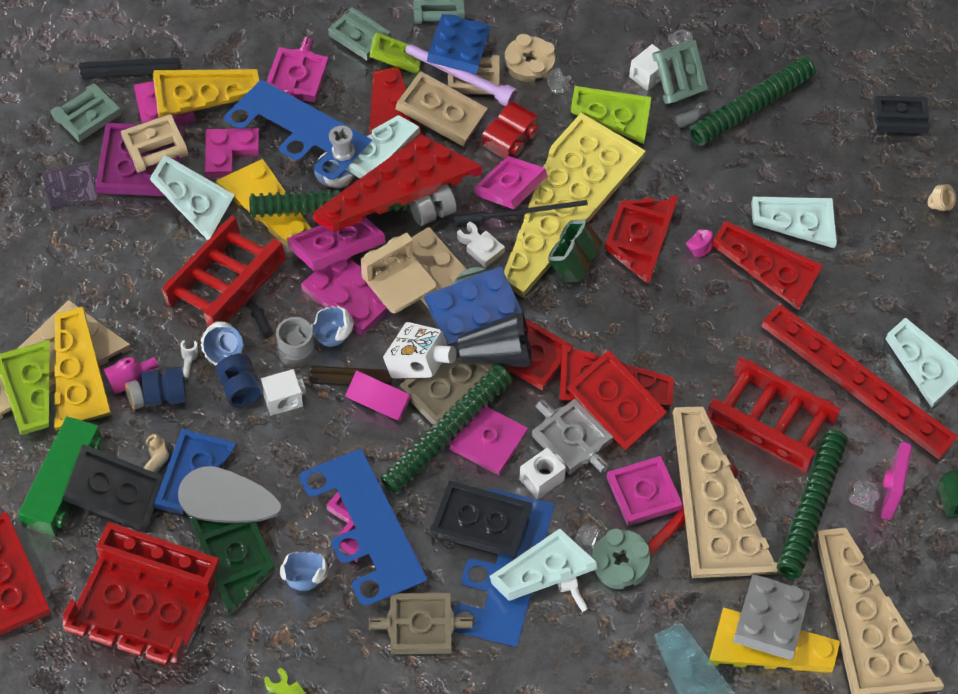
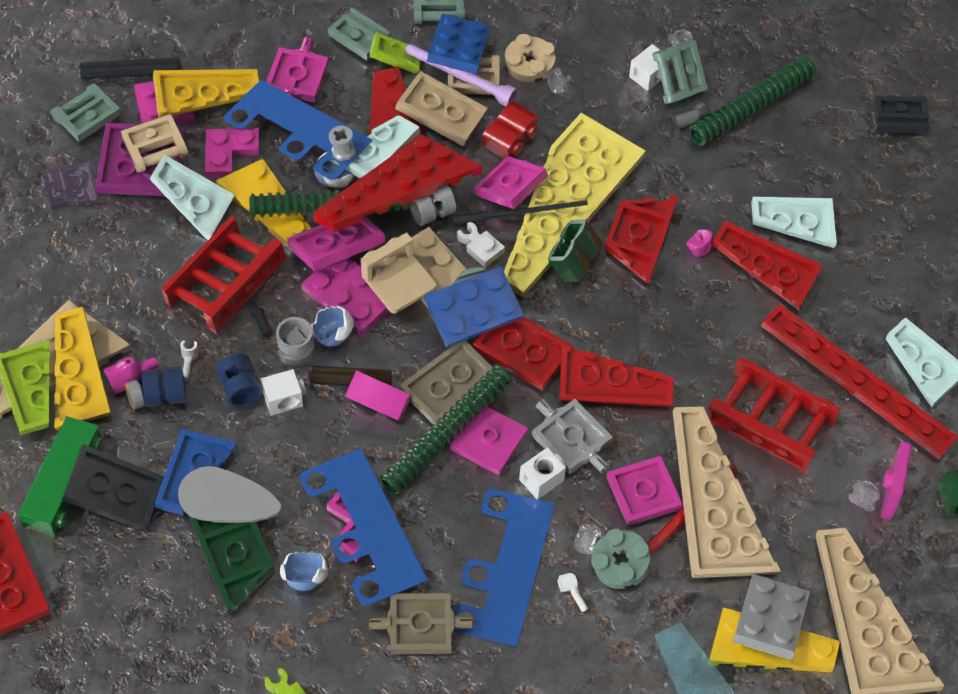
(143, 595): red slope -> none
(158, 452): tan arm -> none
(221, 341): medium blue hair -> none
(418, 352): white torso -> none
(481, 519): black plate -> none
(498, 343): black cone -> none
(542, 566): light aqua wing -> none
(614, 110): lime wing -> none
(616, 400): red plate -> none
(812, 504): dark green piece -> none
(942, 198): tan tile -> none

